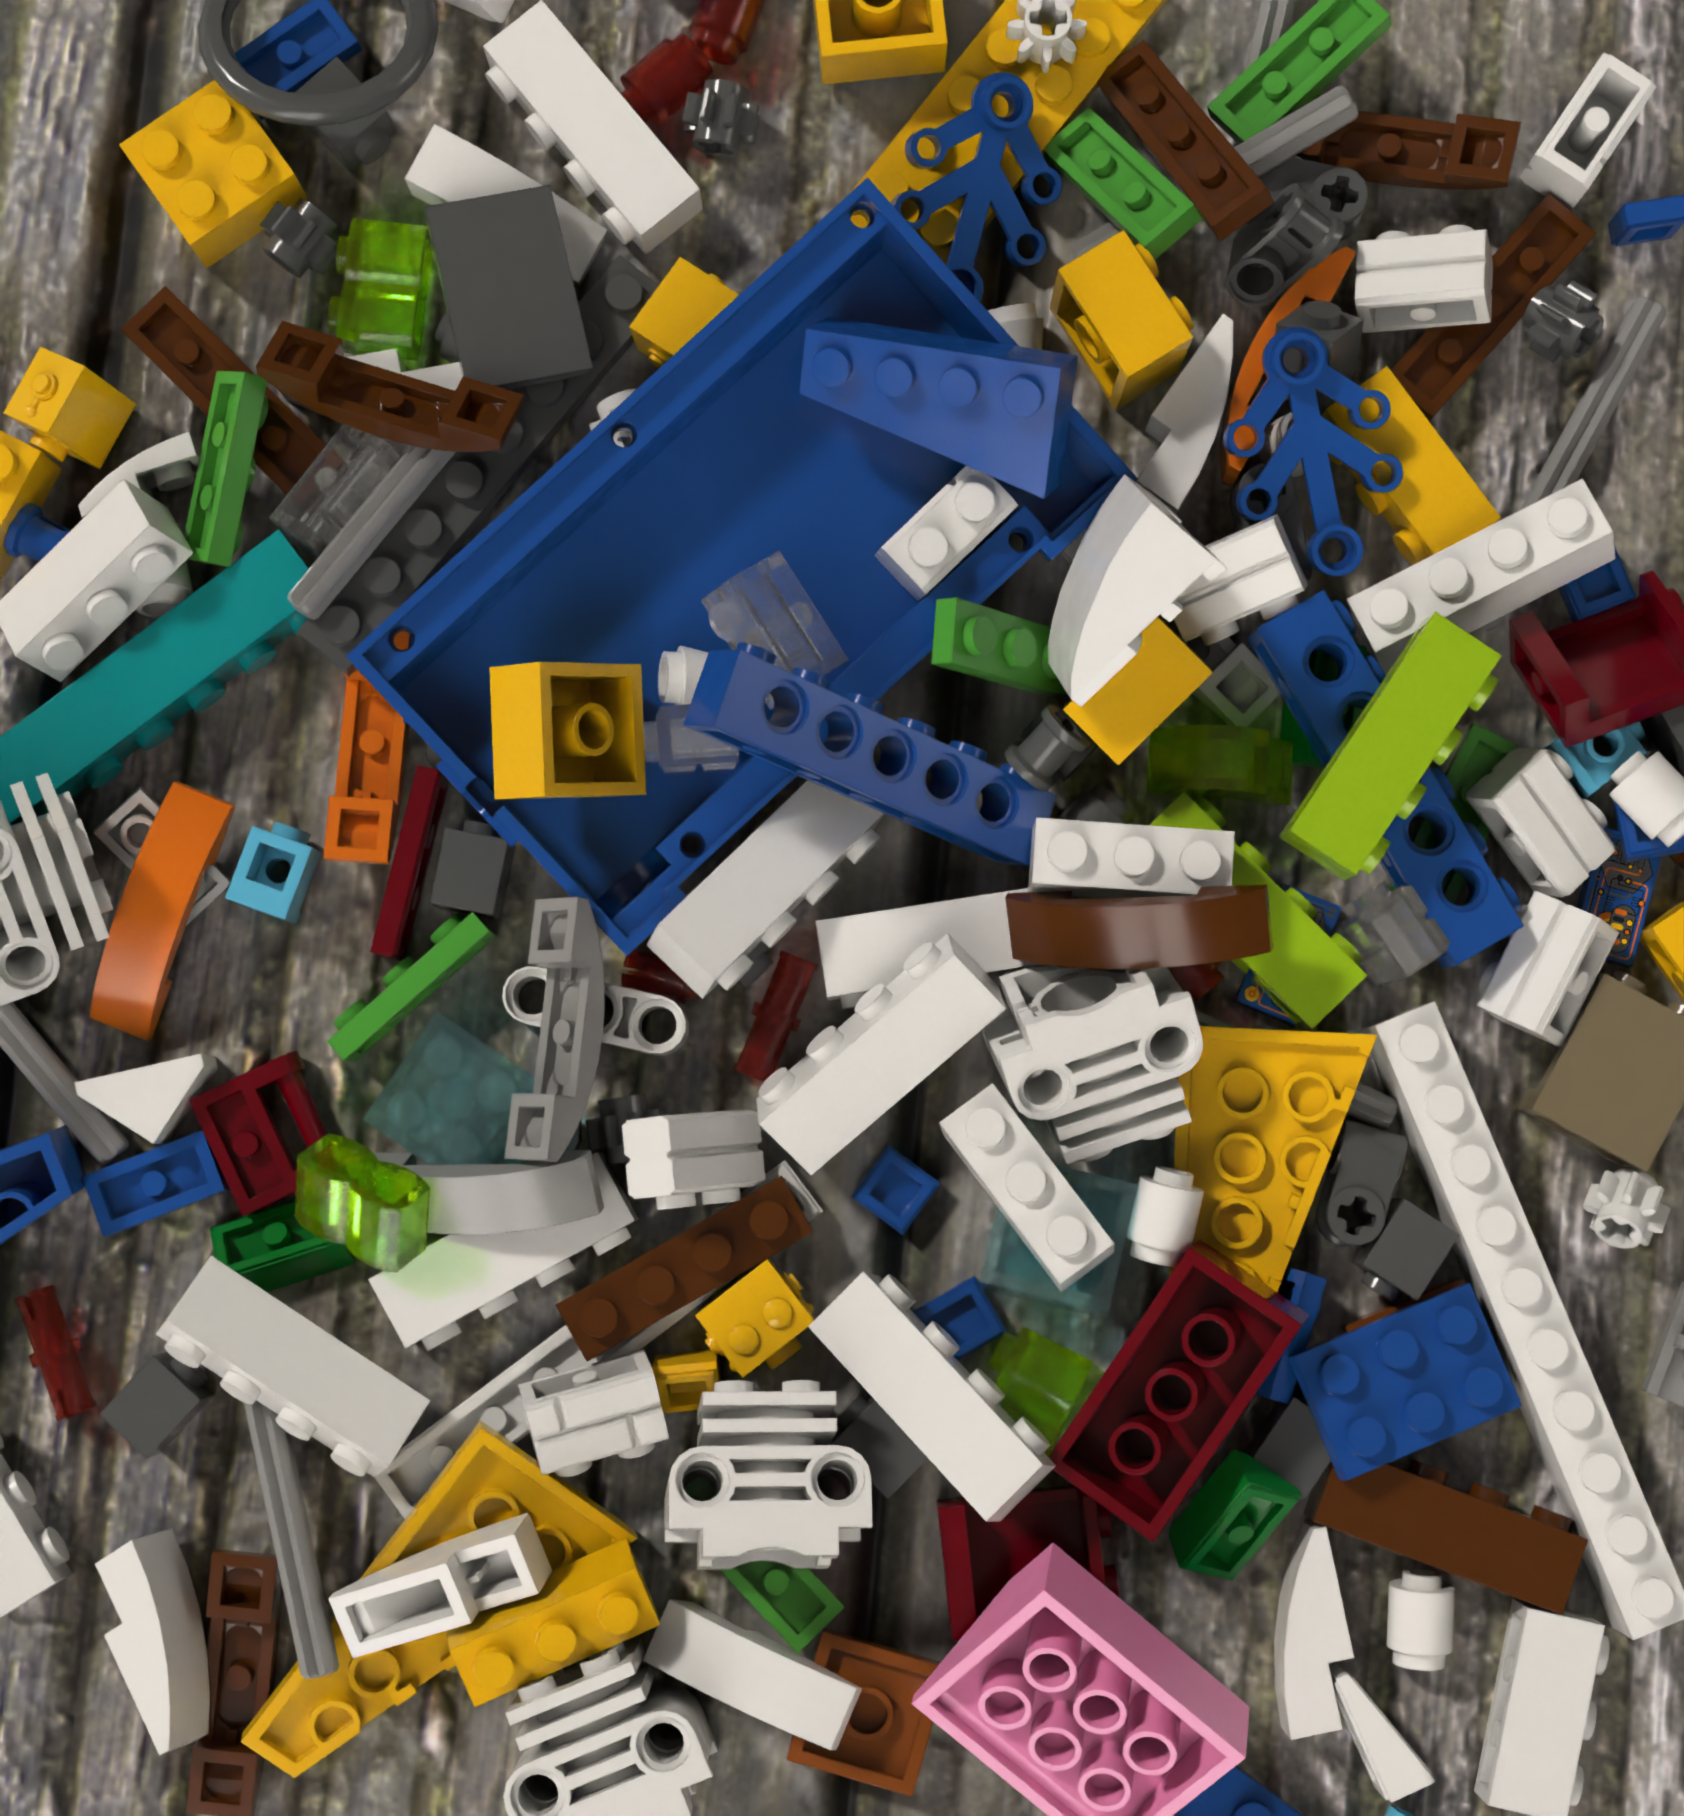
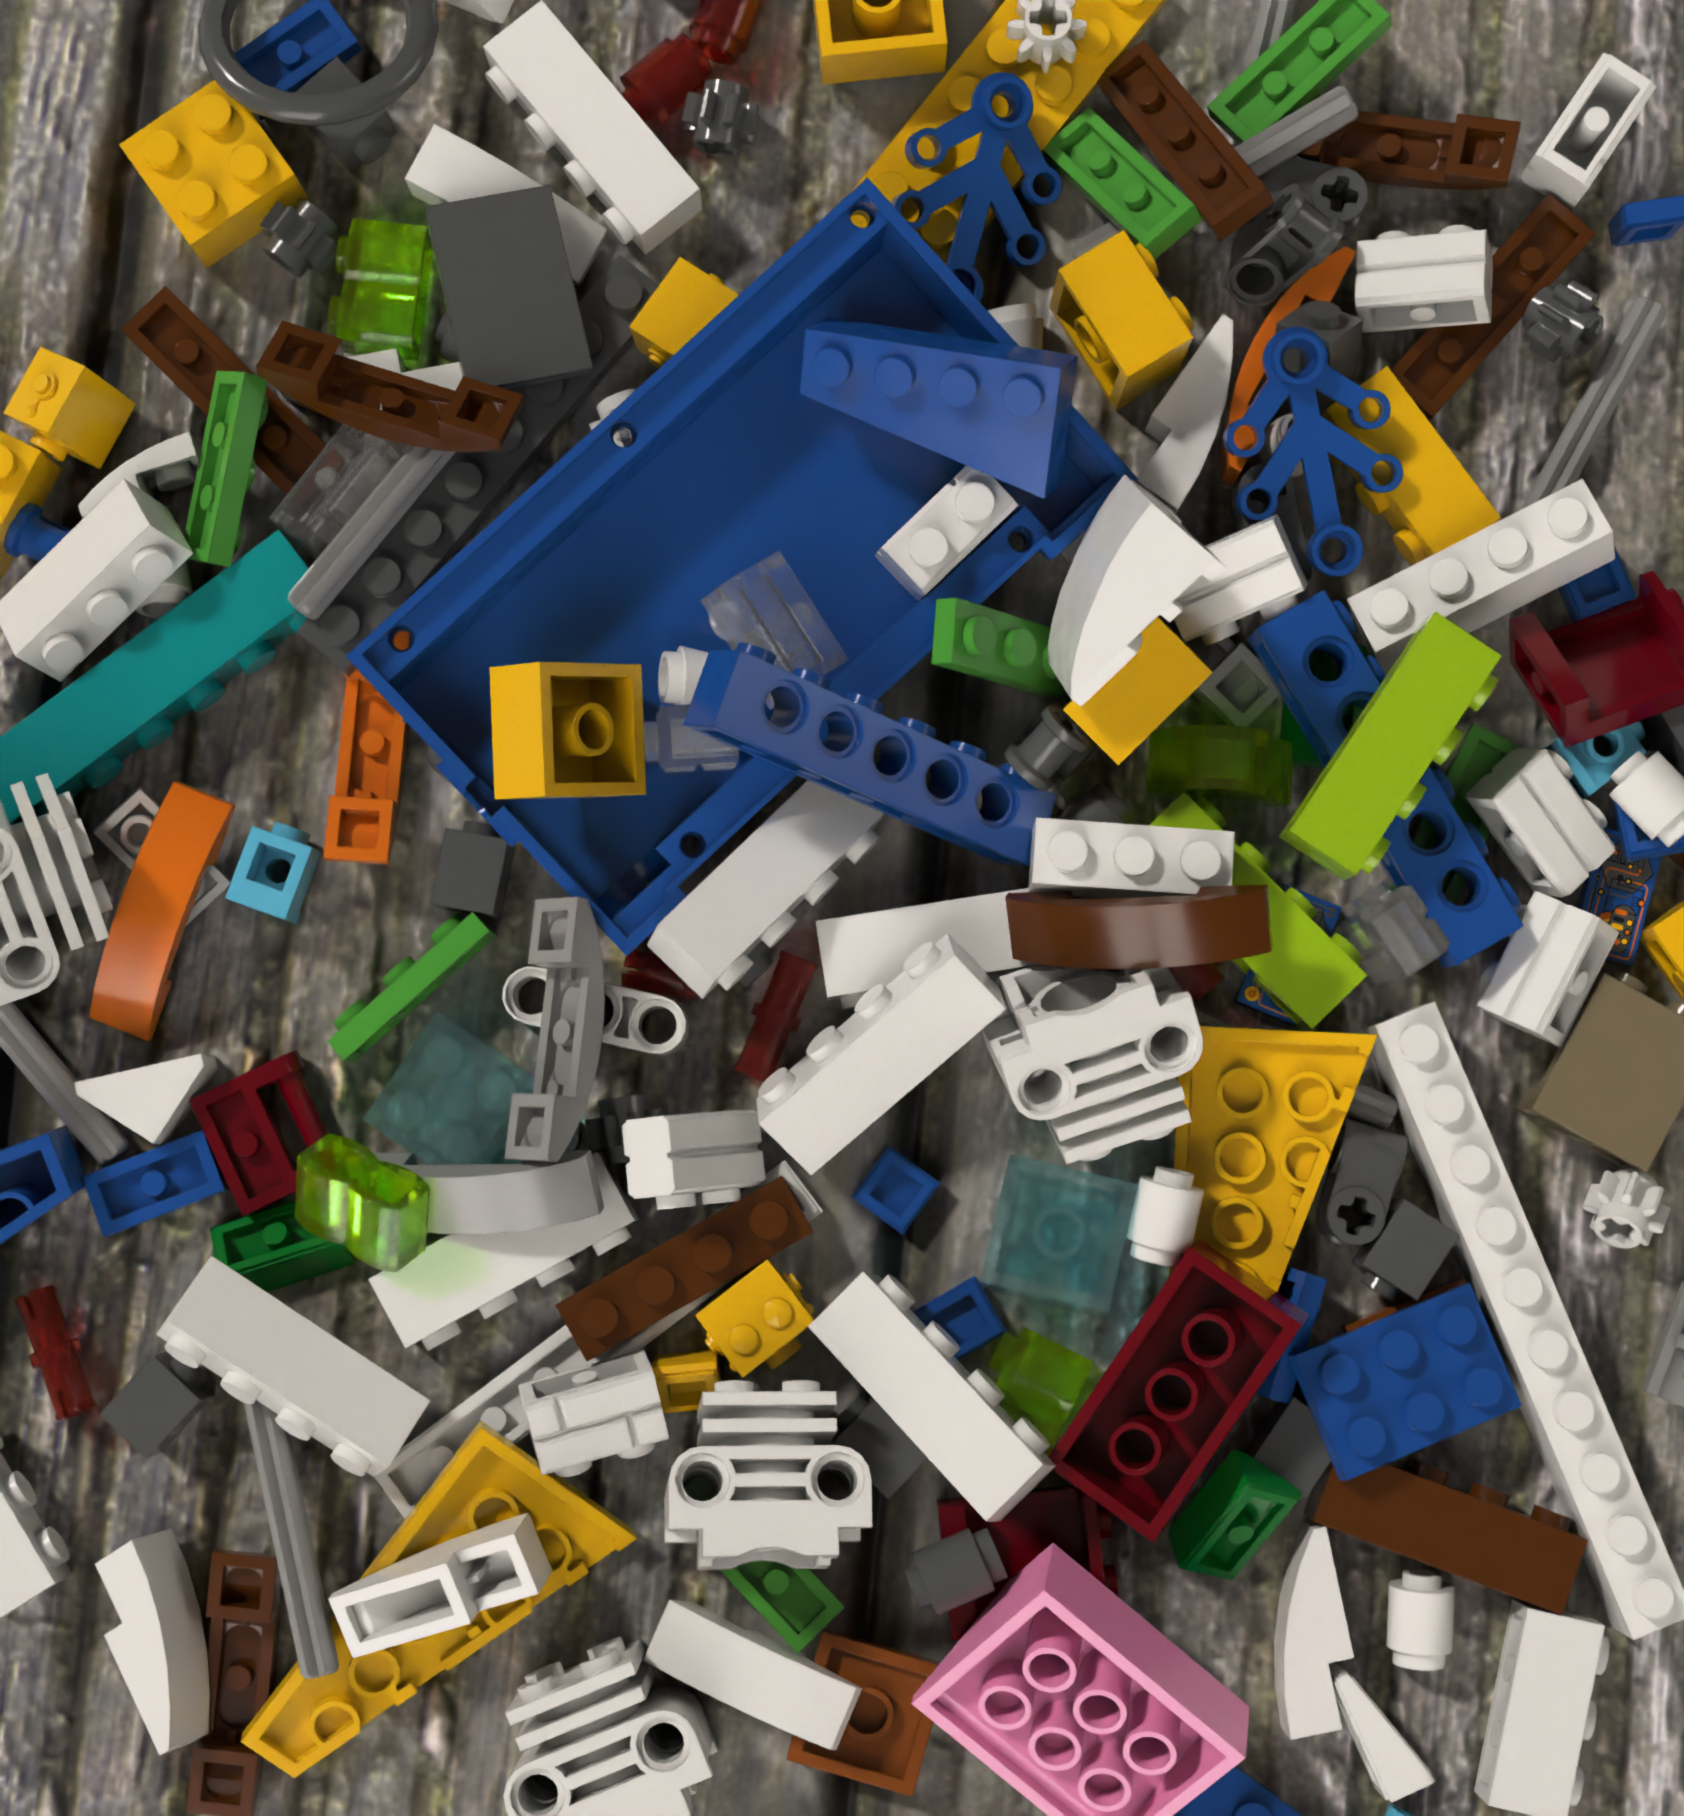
(410, 864): dark red tile -> none
(572, 1617): yellow brick -> none
(955, 1570): none -> dark grey brick
(1027, 1187): white brick -> none

